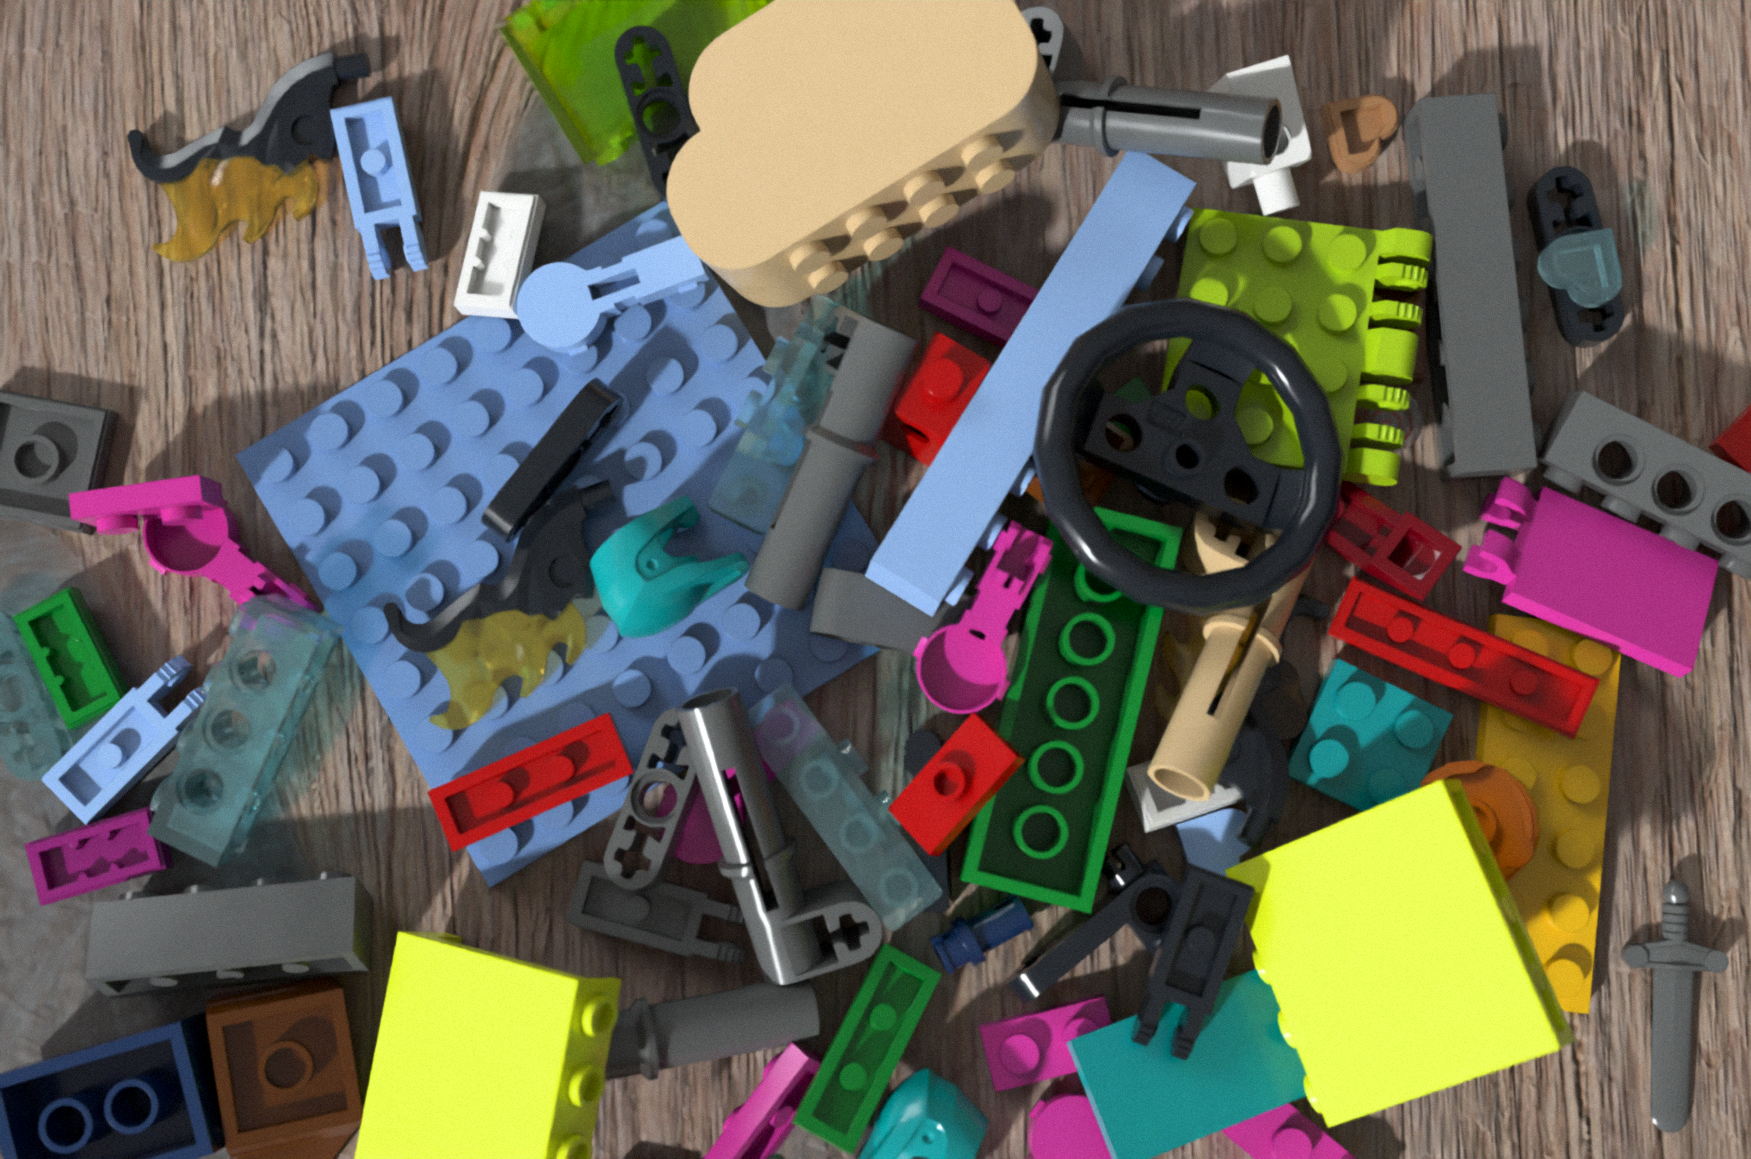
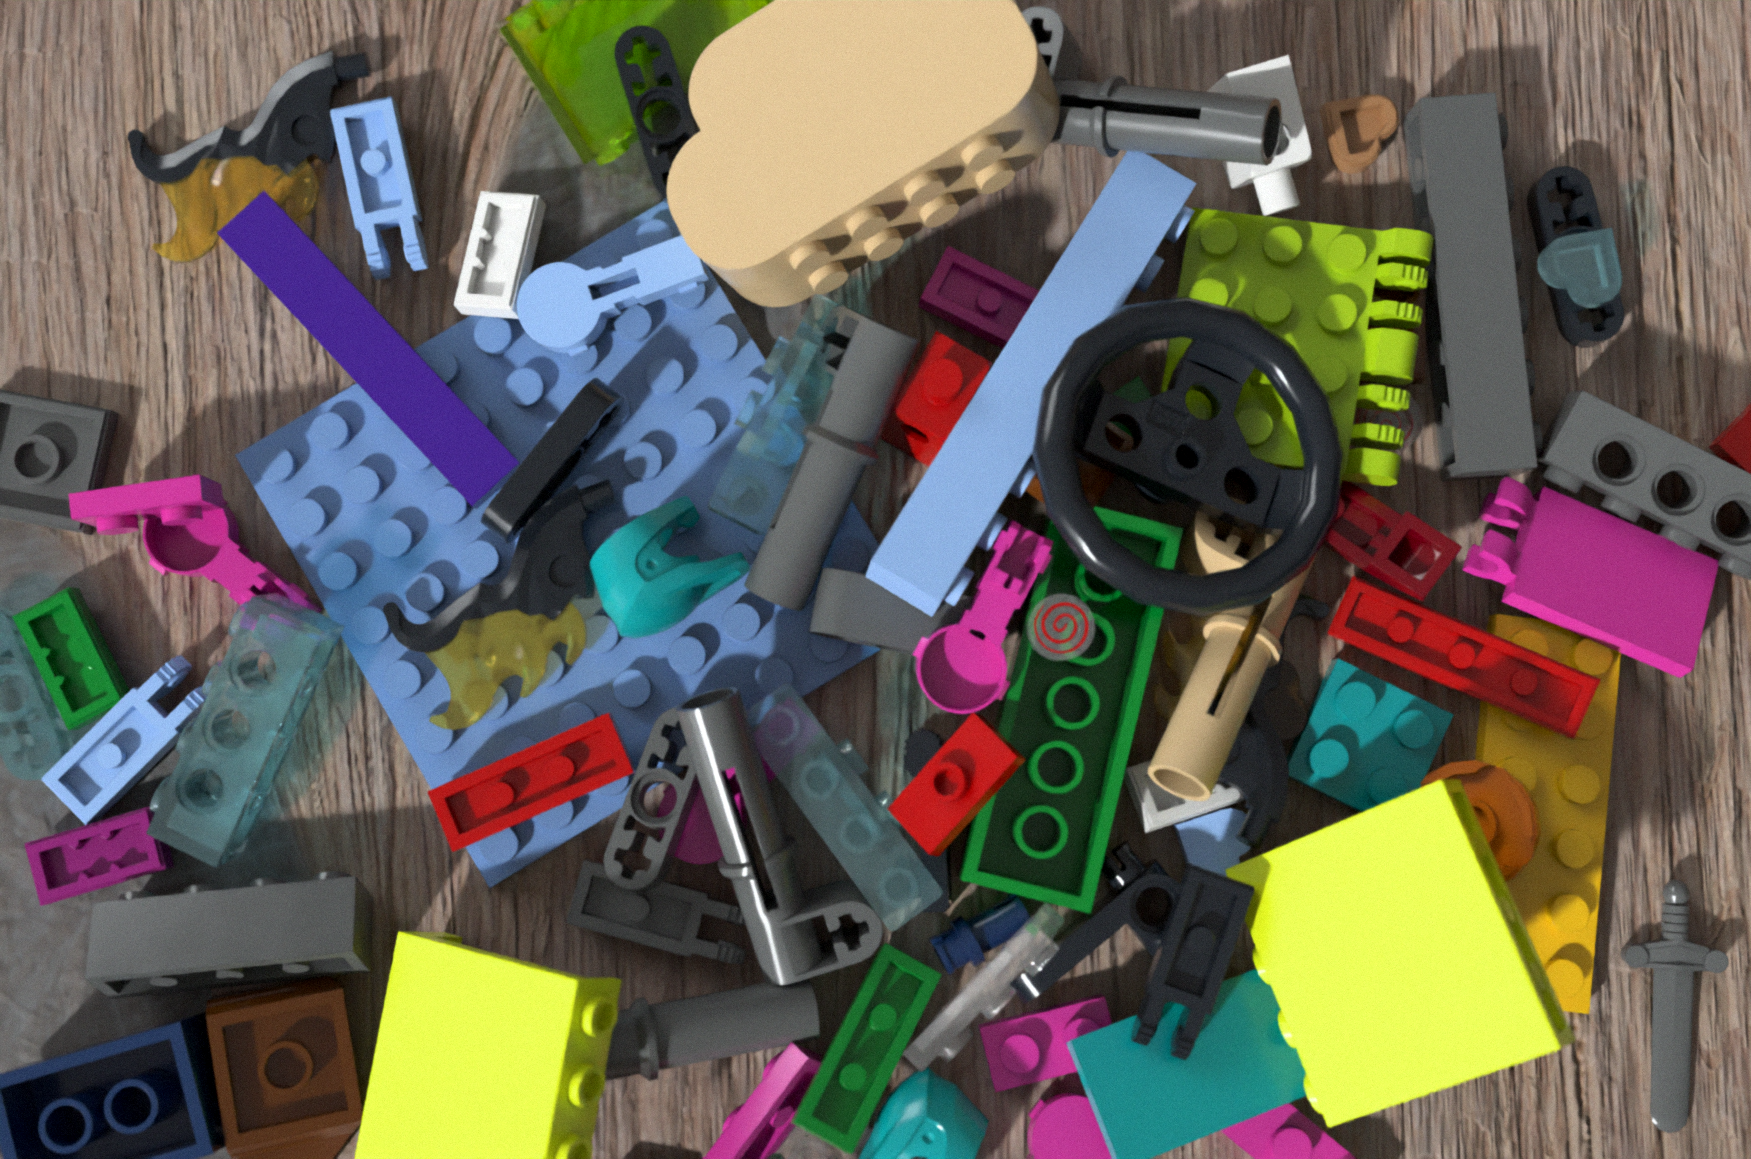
(370, 349): none -> dark purple tile
(987, 990): none -> clear plate
(1060, 627): none -> clear tile

